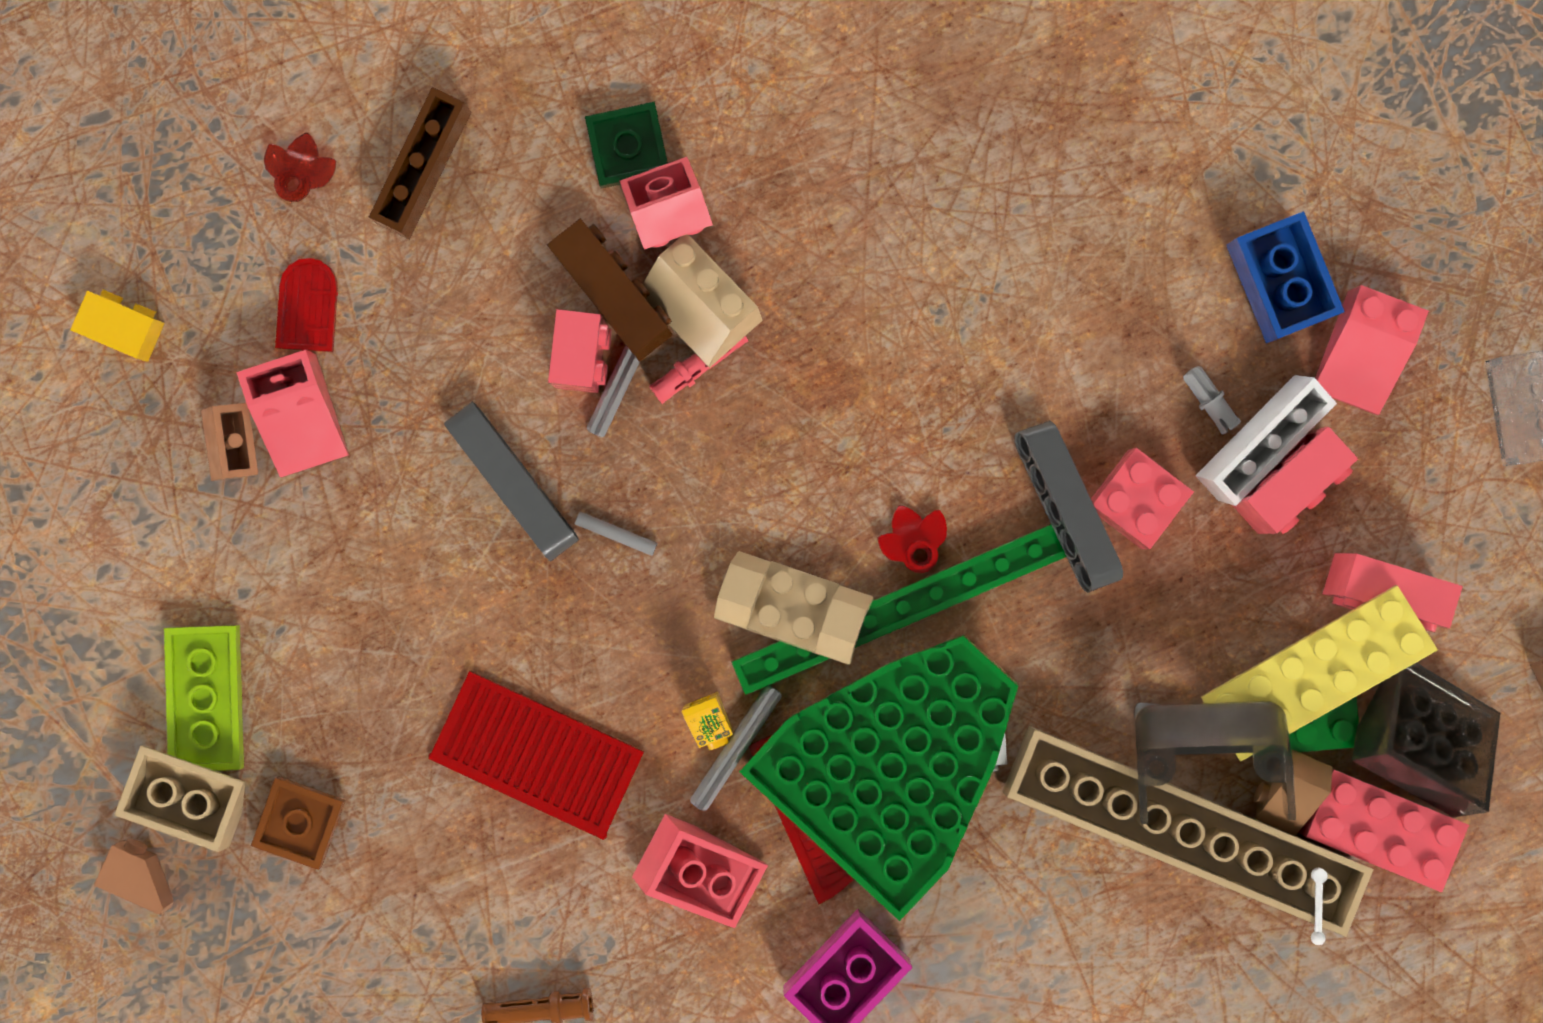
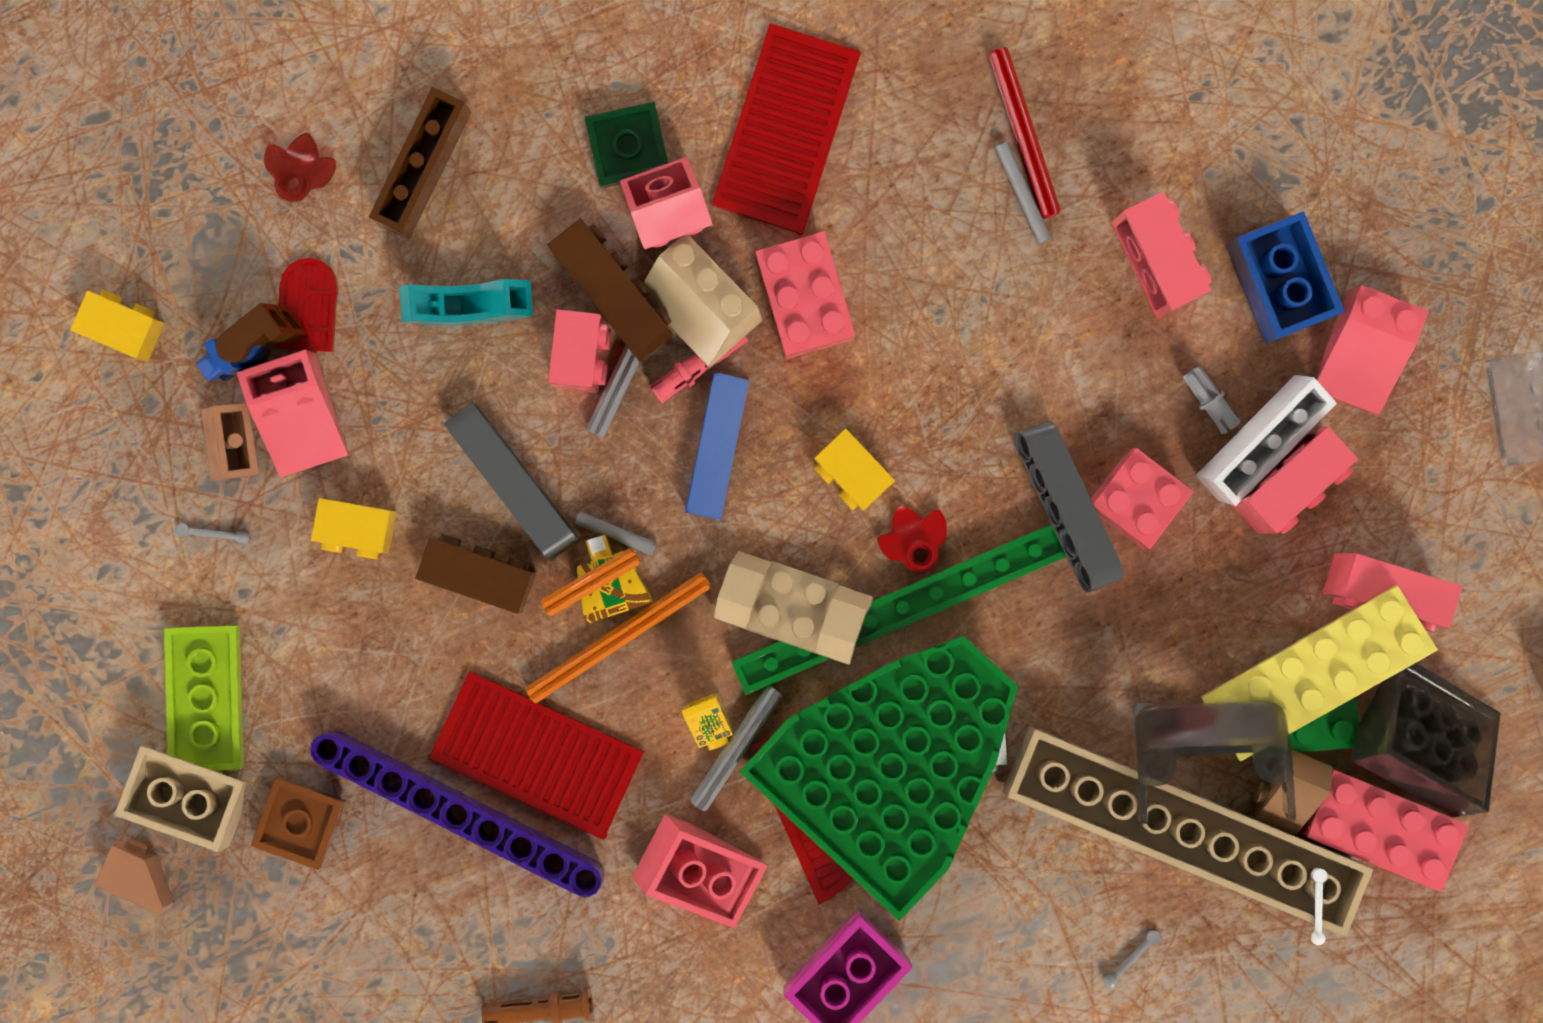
(185, 530): none -> light grey hinge
(249, 341): none -> reddish brown hips
(353, 526): none -> yellow brick
(440, 814): none -> dark purple beam
(467, 304): none -> teal arch
(476, 573): none -> reddish brown brick
(590, 582): none -> orange axle
(618, 595): none -> torso
(618, 637): none -> orange axle
(717, 446): none -> slope
(786, 128): none -> red window
(805, 295): none -> coral brick
(853, 471): none -> yellow brick
(1023, 193): none -> light grey bar
(1024, 132): none -> red axle
(1151, 937): none -> light grey hinge
(1161, 254): none -> coral brick

